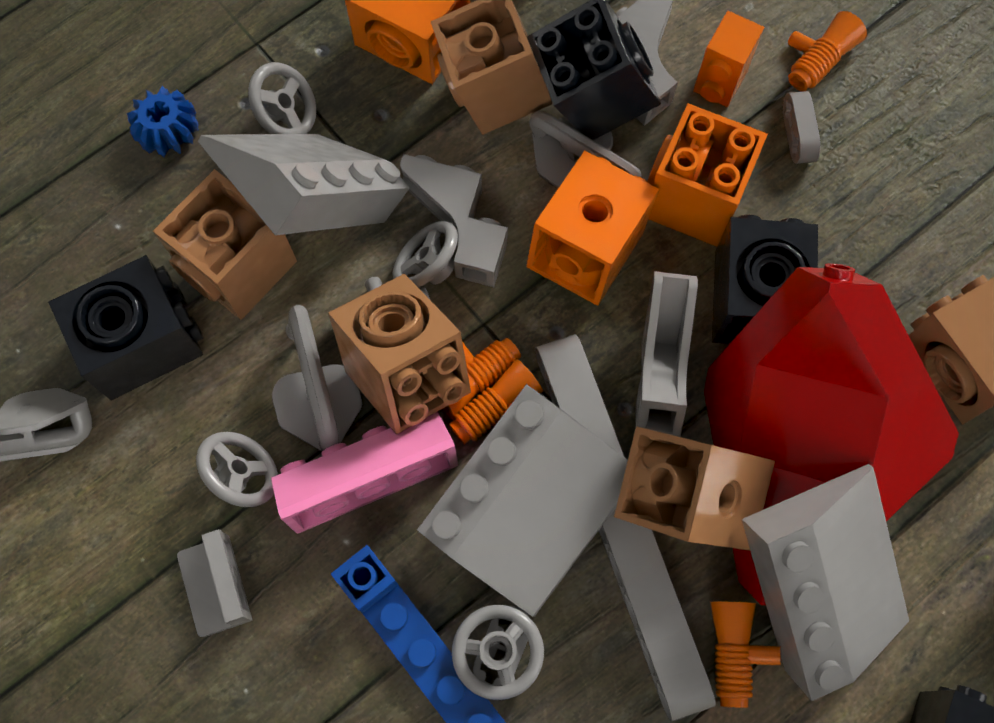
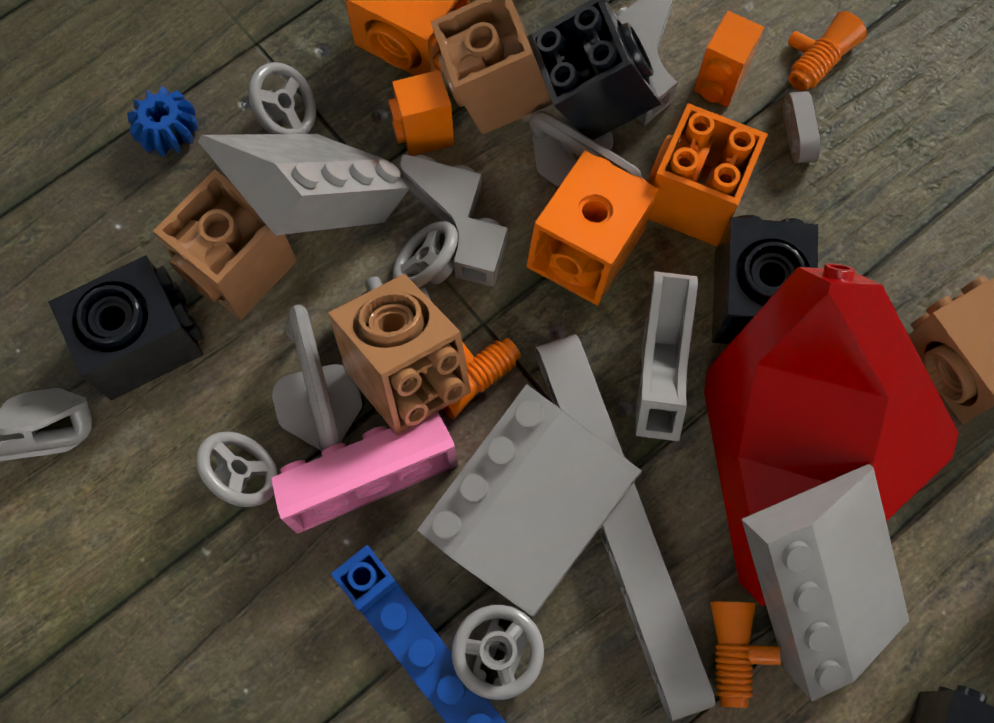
(214, 584): light grey panel -> none
(422, 113): none -> orange brick
(492, 403): orange piece -> none
(692, 489): medium nougat brick -> none

